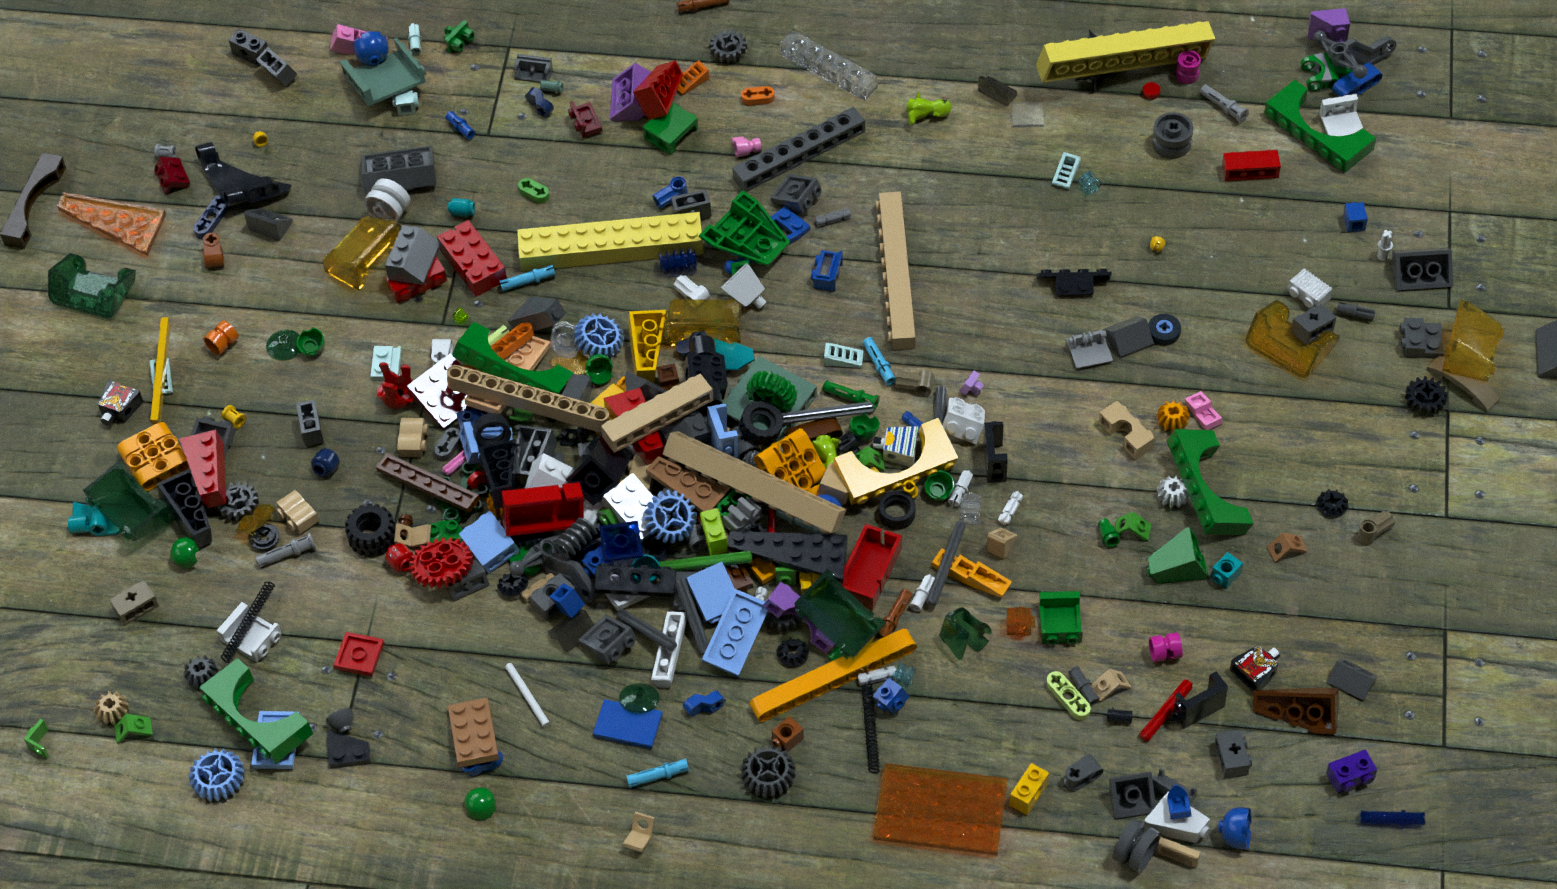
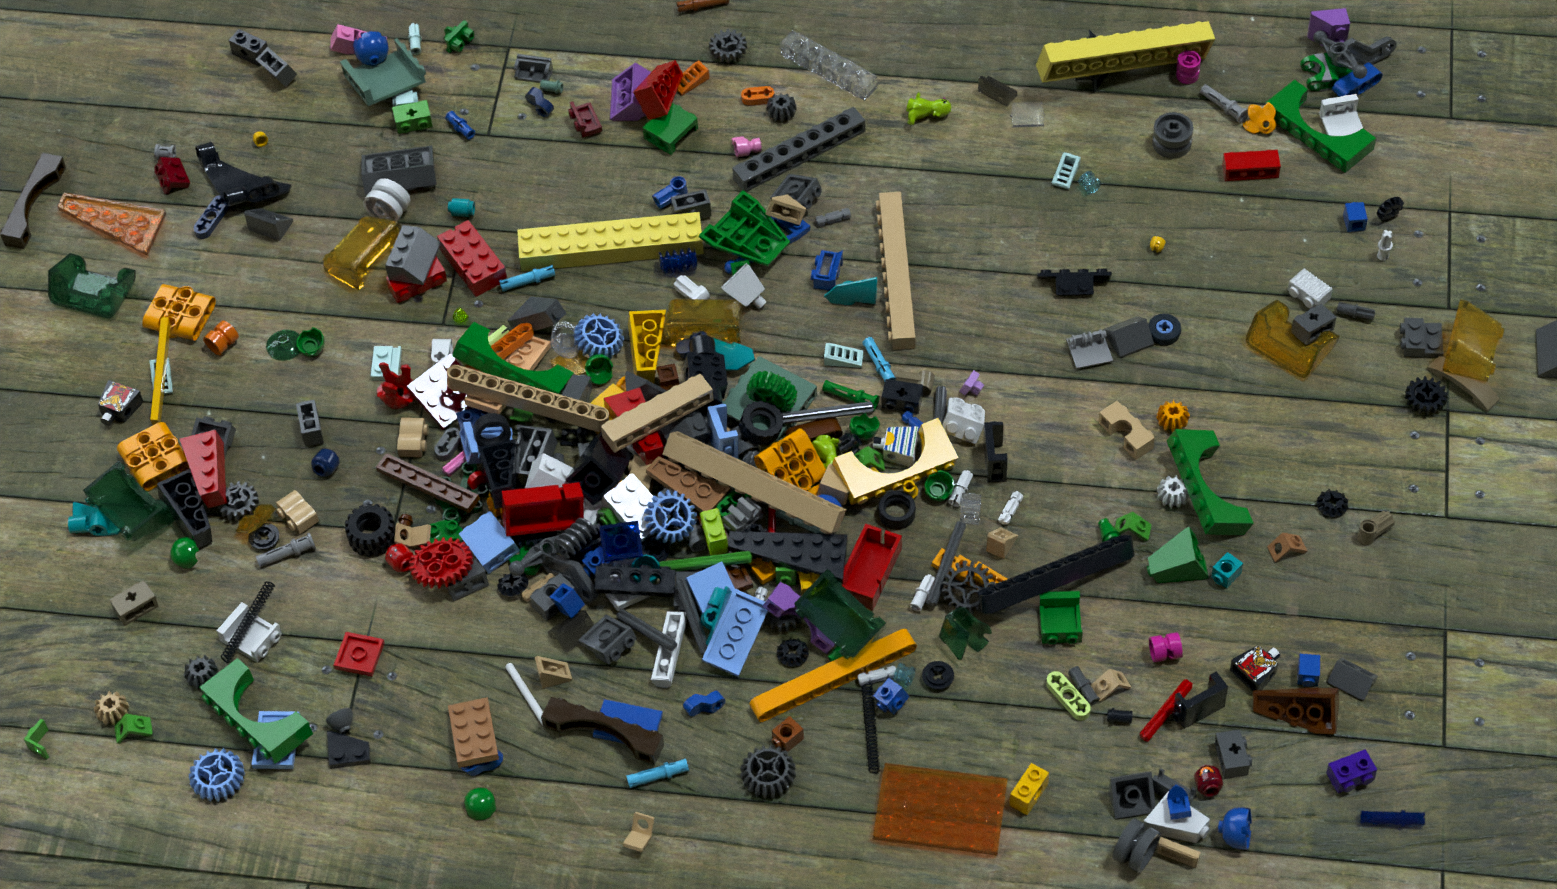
(186, 311): none -> light orange connector
(212, 251): dark orange piece -> none
(233, 416): yellow bush -> none
(412, 117): none -> bright green brick
(535, 189): bright green beam -> none
(552, 671): none -> tan slope
(564, 716): none -> dark brown arch
(639, 698): clear green dish -> none
(718, 603): none -> teal panel
(781, 107): none -> dark grey gear
(786, 209): none -> tan slope
(850, 292): none -> teal panel
(896, 612): dark orange pin -> none
(902, 396): none -> black brick
(938, 668): none -> black gear
(970, 577): none -> dark grey gear
(1019, 621): clear orange brick -> none
(1056, 574): none -> black beam
(1082, 773): dark grey piece -> none
(1151, 90): red tile -> none
(1203, 411): bright pink slope -> none
(1208, 780): none -> dark red head
(1258, 117): none -> light orange plate
(1308, 670): none -> blue brick
(1390, 208): none -> black gear
(1422, 268): dark grey slope -> none

